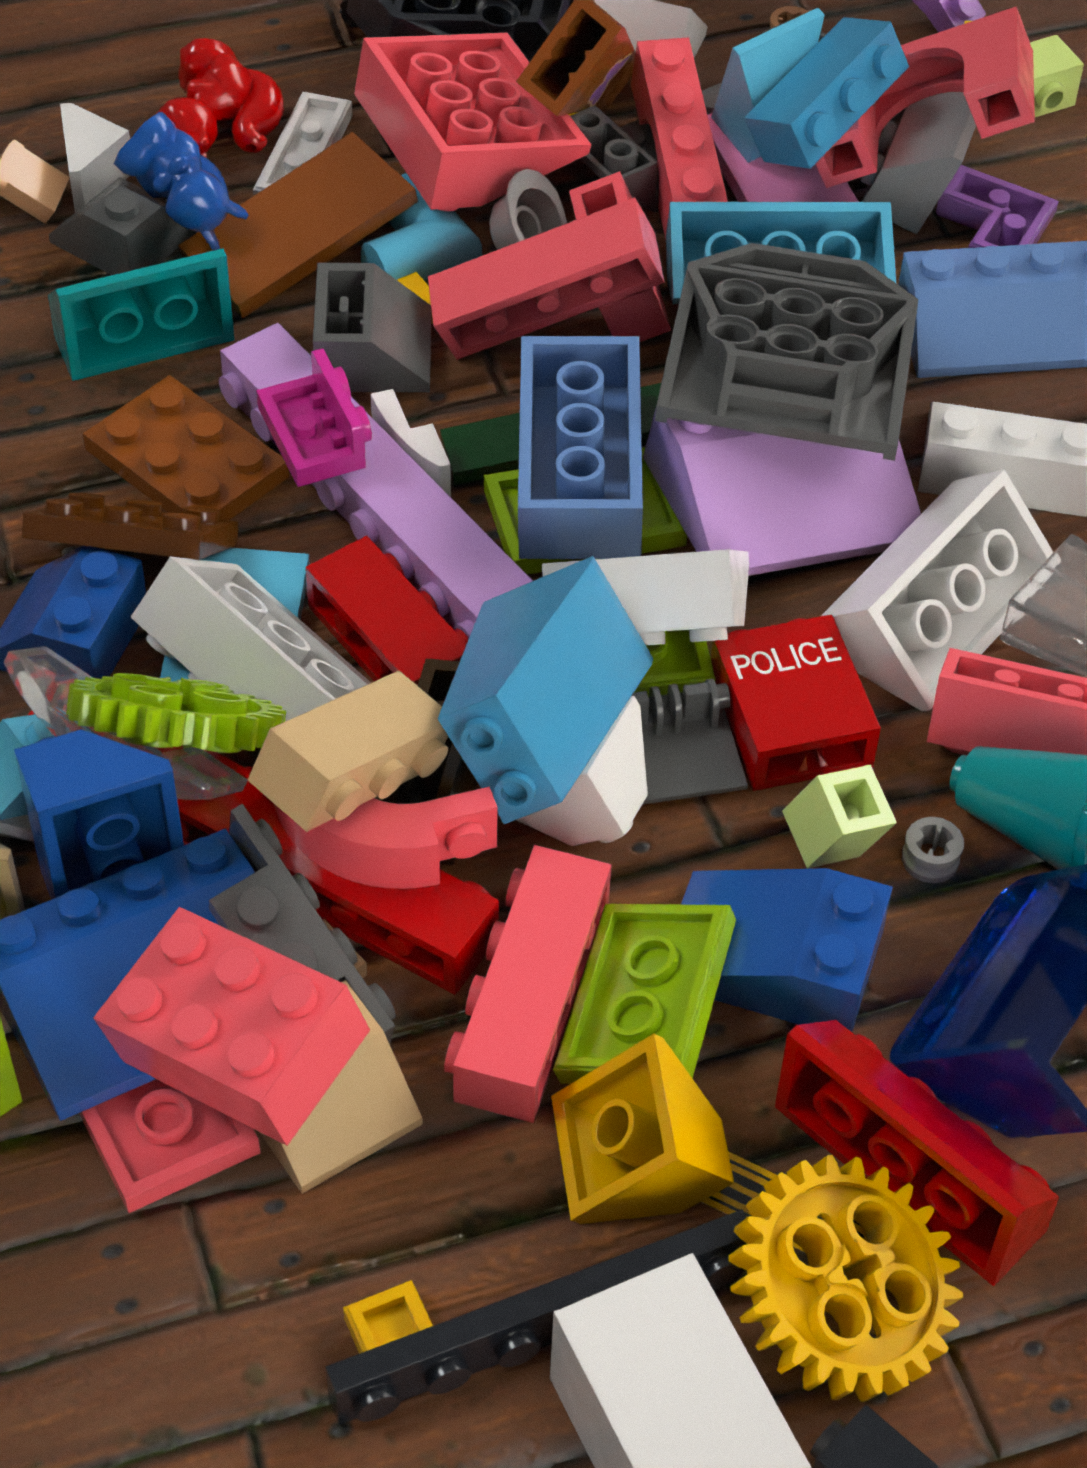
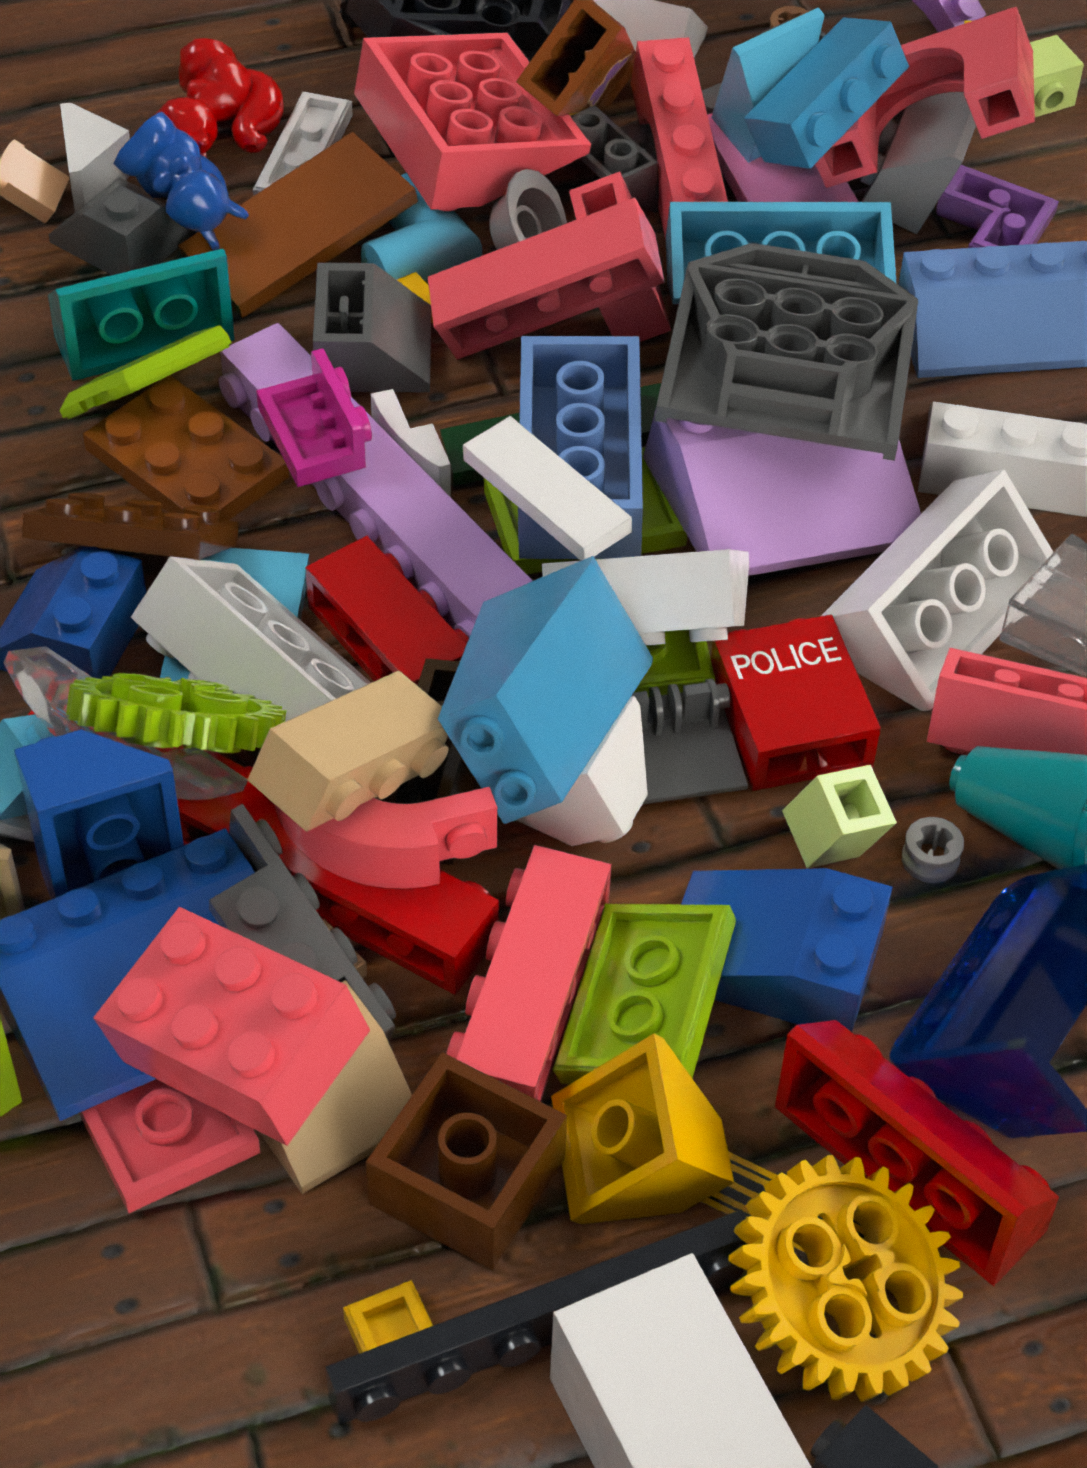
(145, 370): none -> lime tile
(466, 1160): none -> reddish brown brick
(547, 489): none -> white tile

